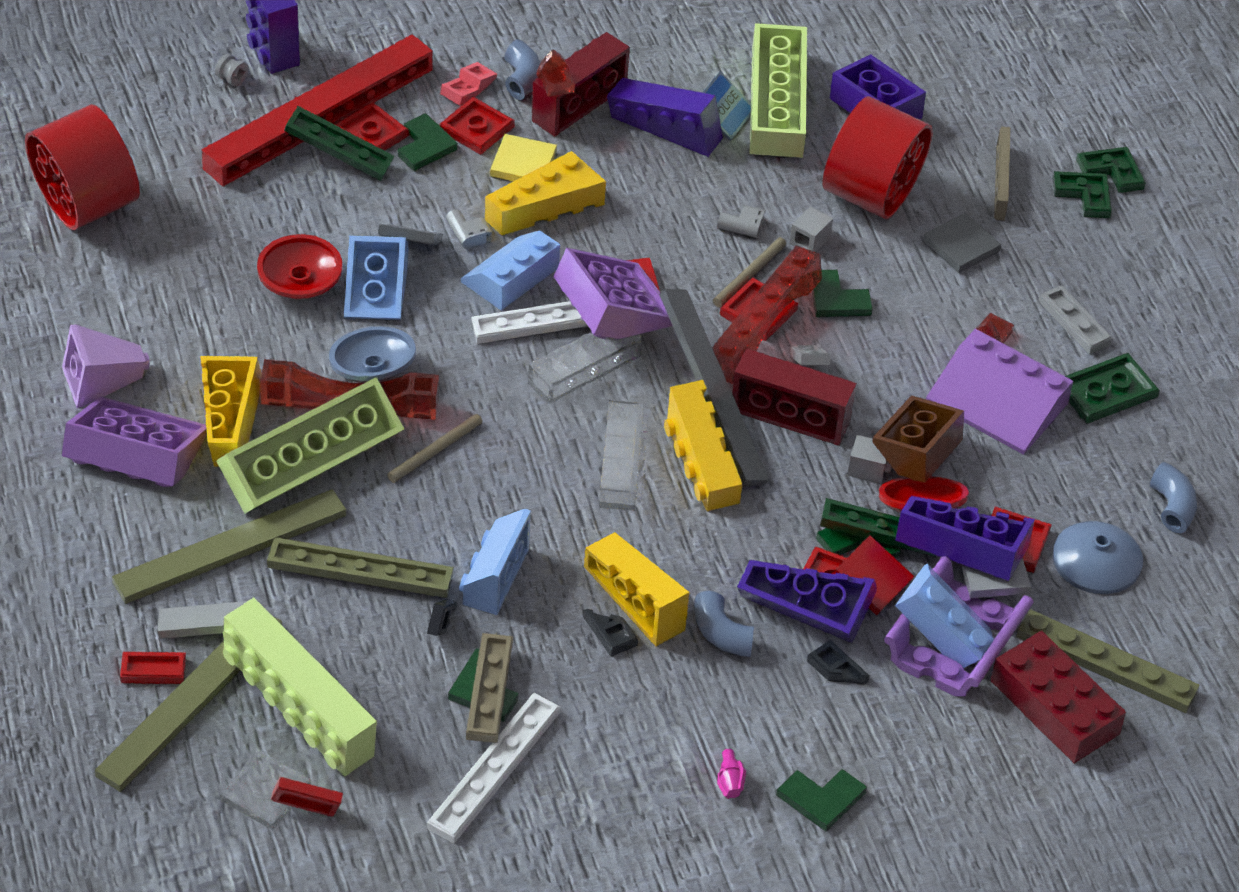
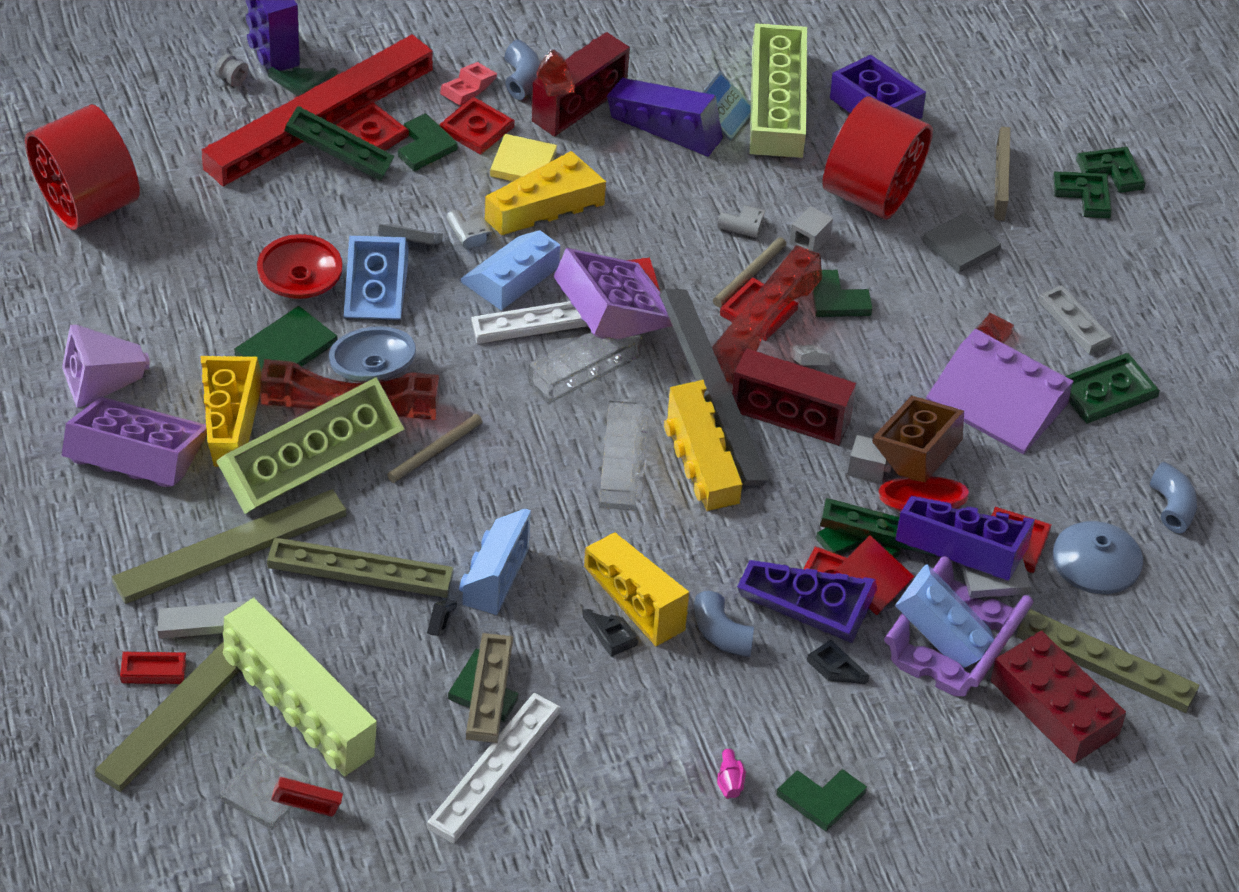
(290, 338): none -> dark green tile
(301, 79): none -> clear green tile

